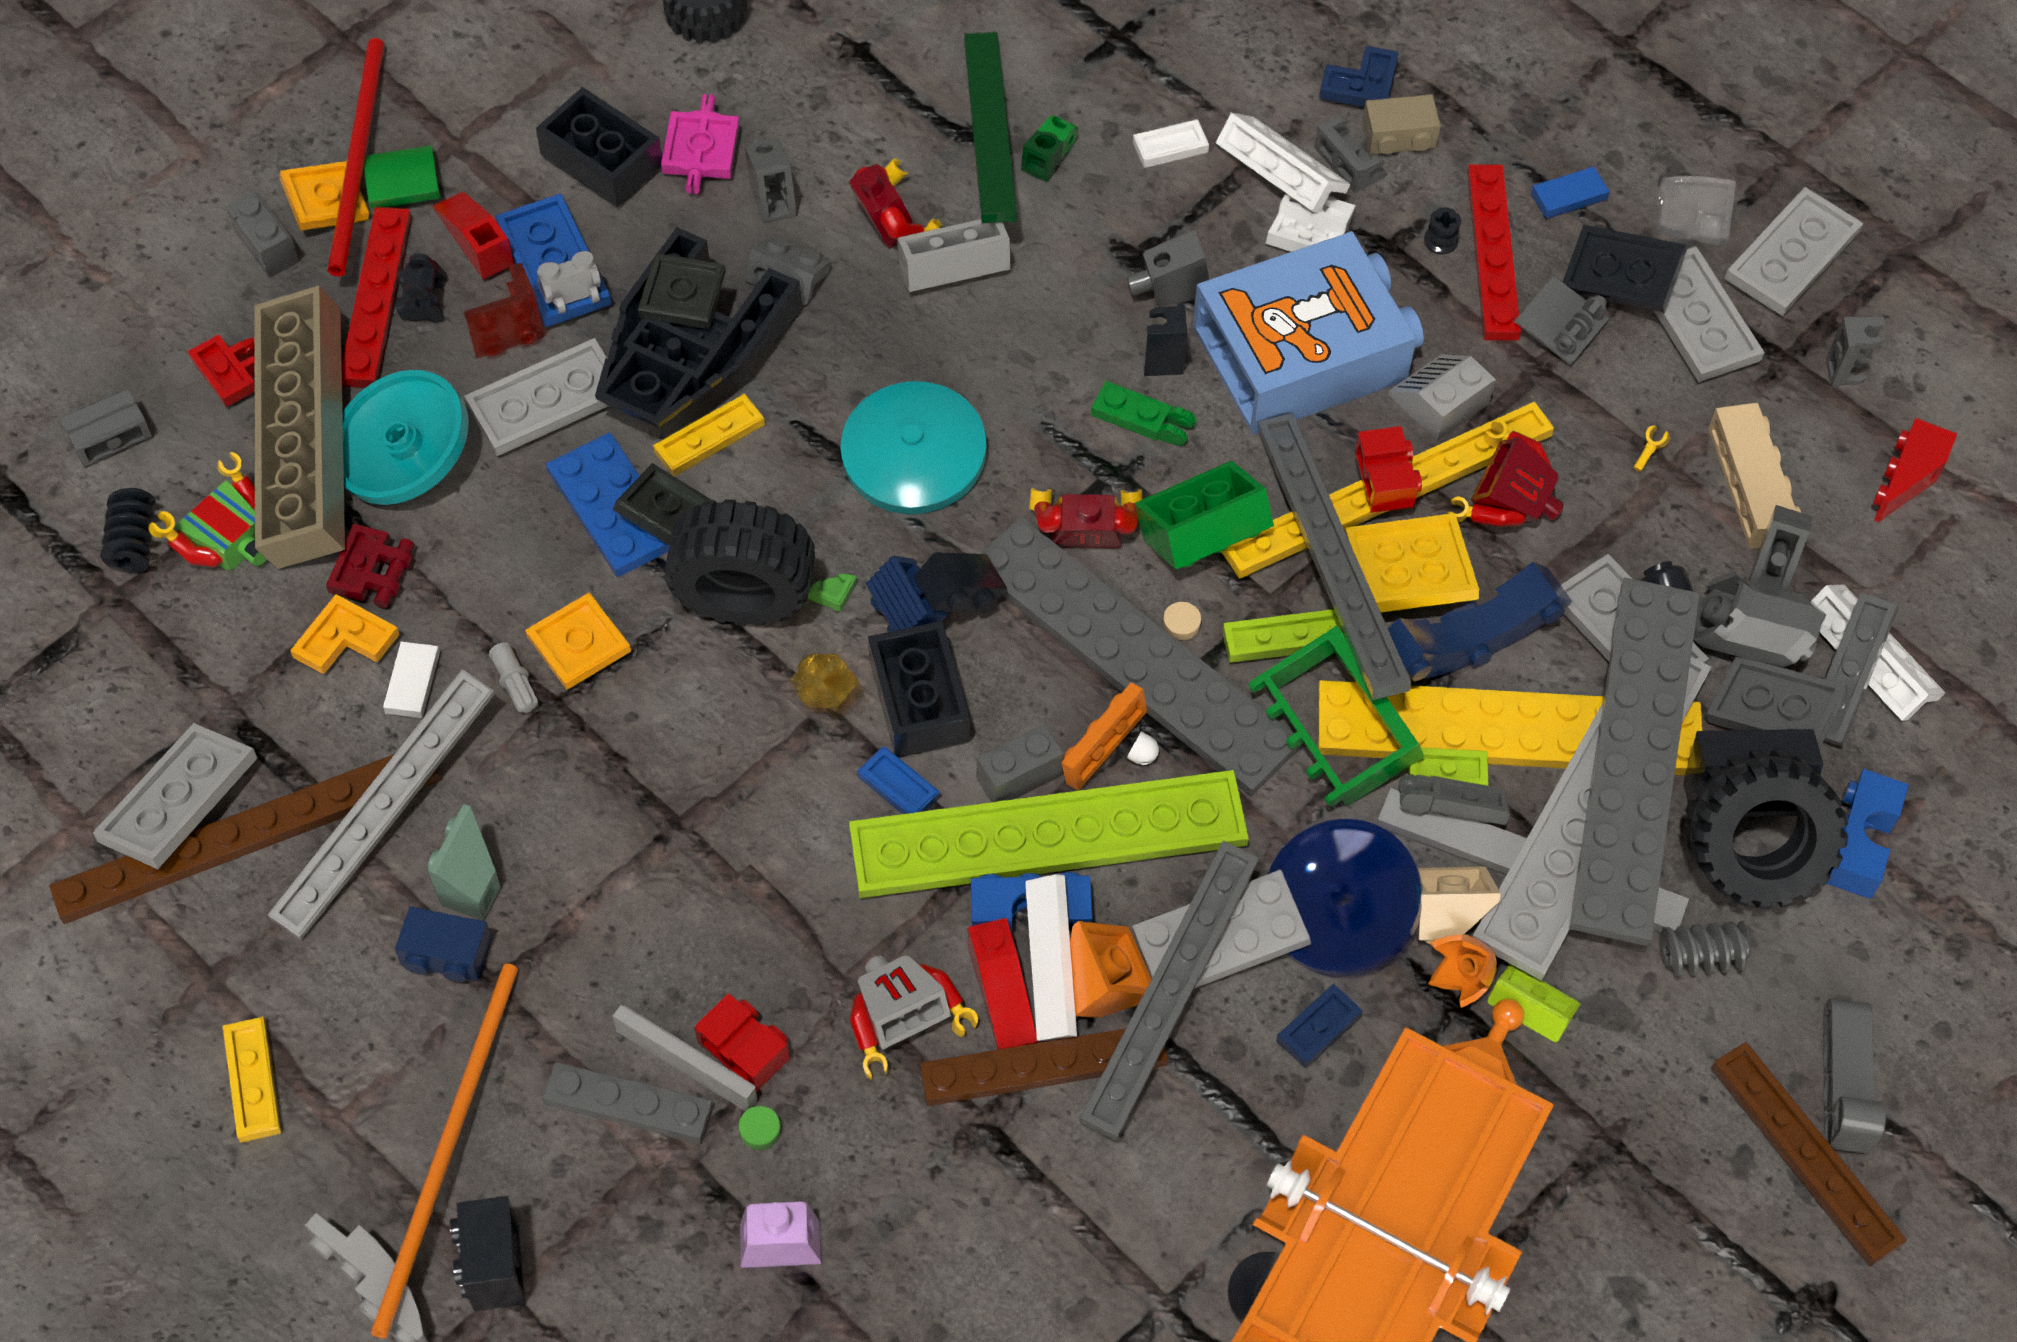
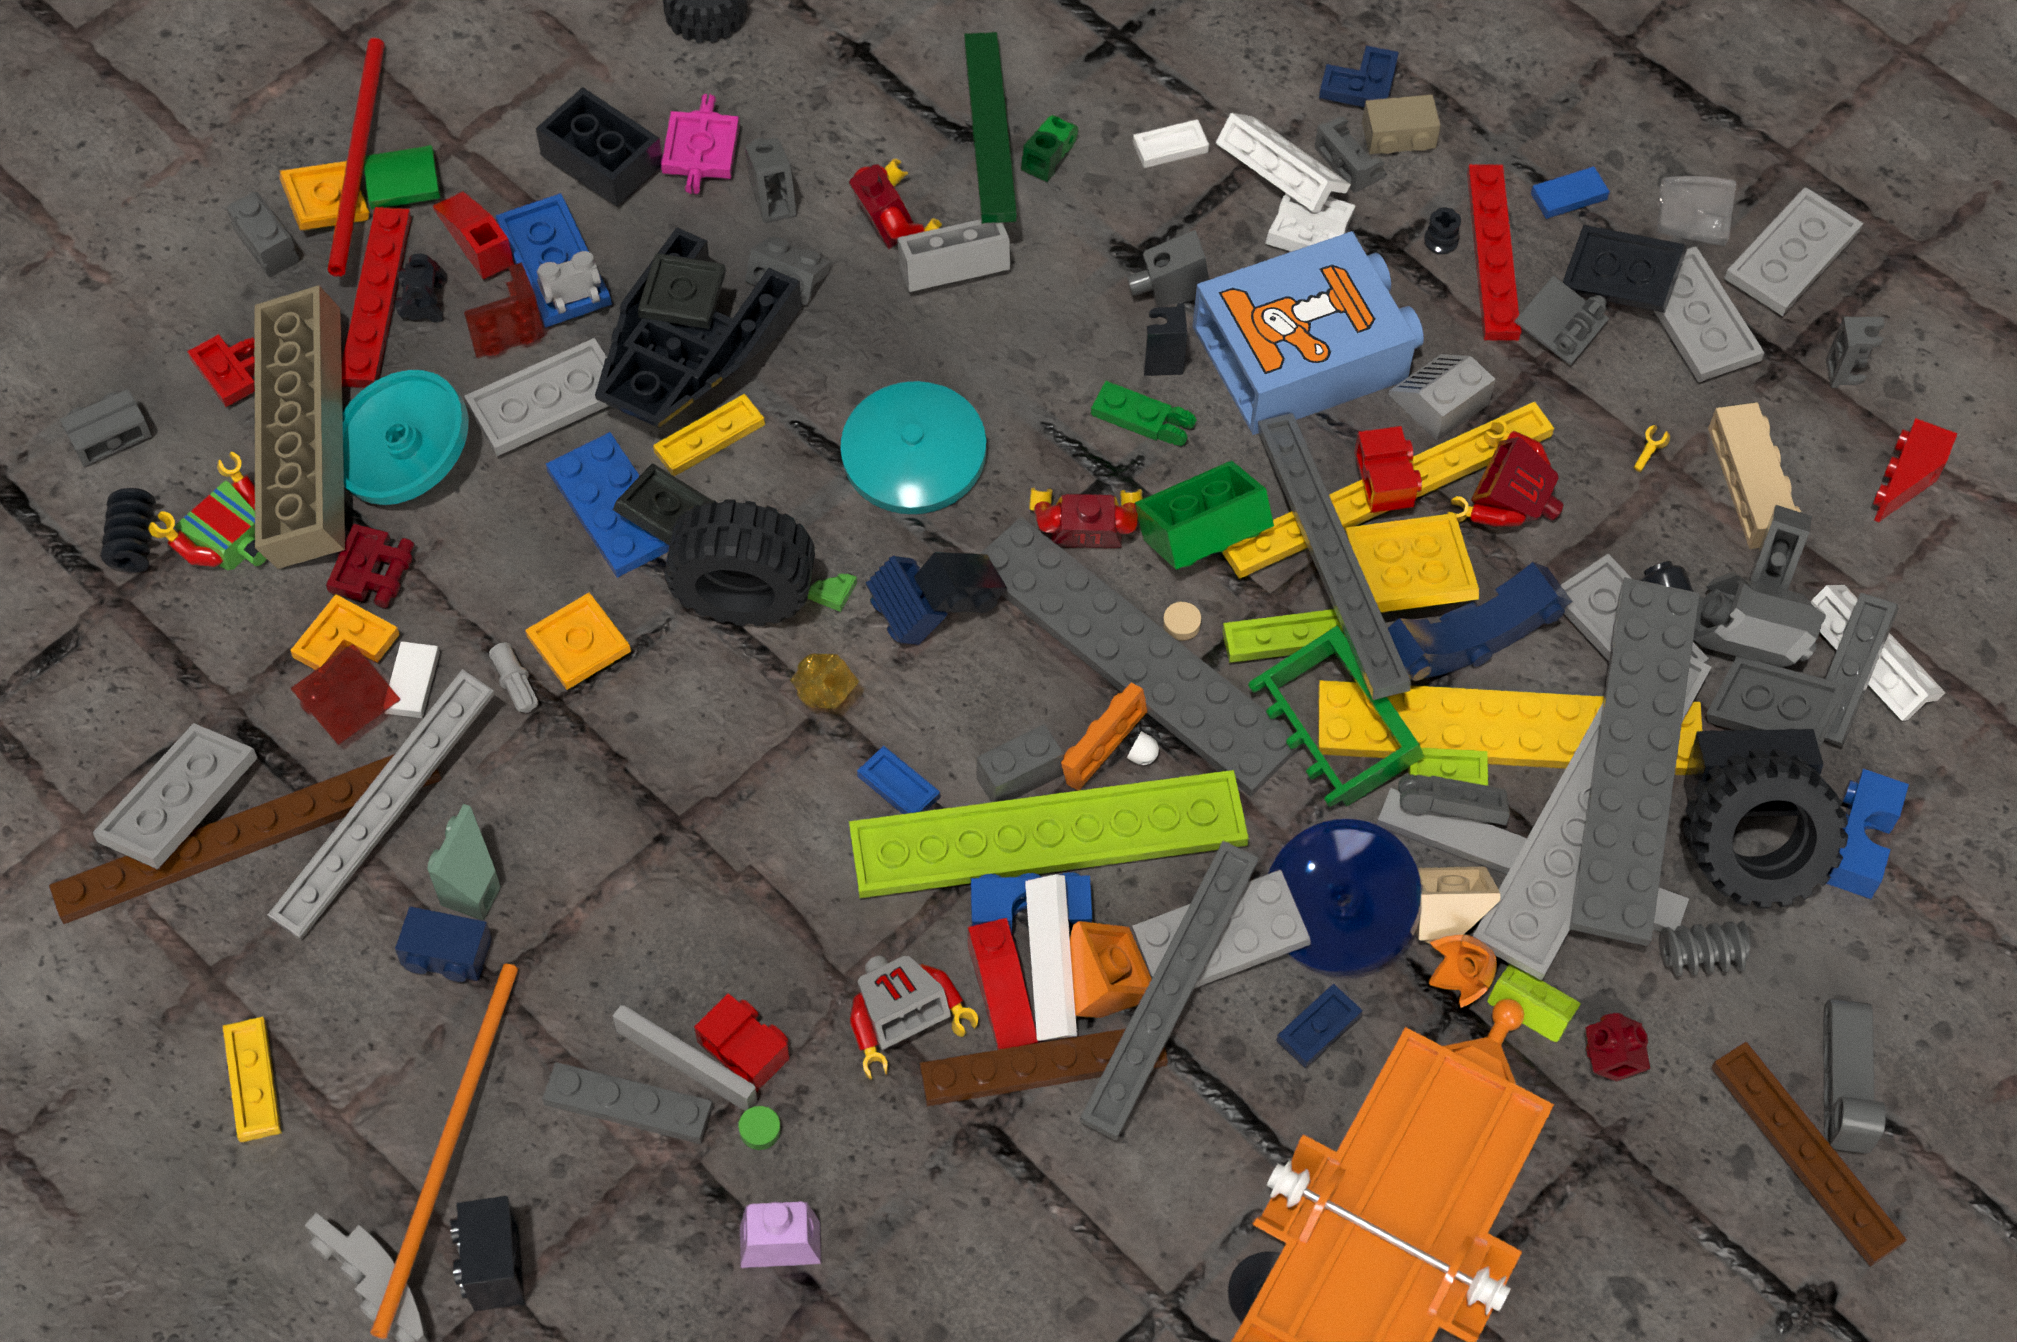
(345, 694): none -> clear red hinge
(919, 688): black brick -> none
(1617, 1047): none -> dark red brick

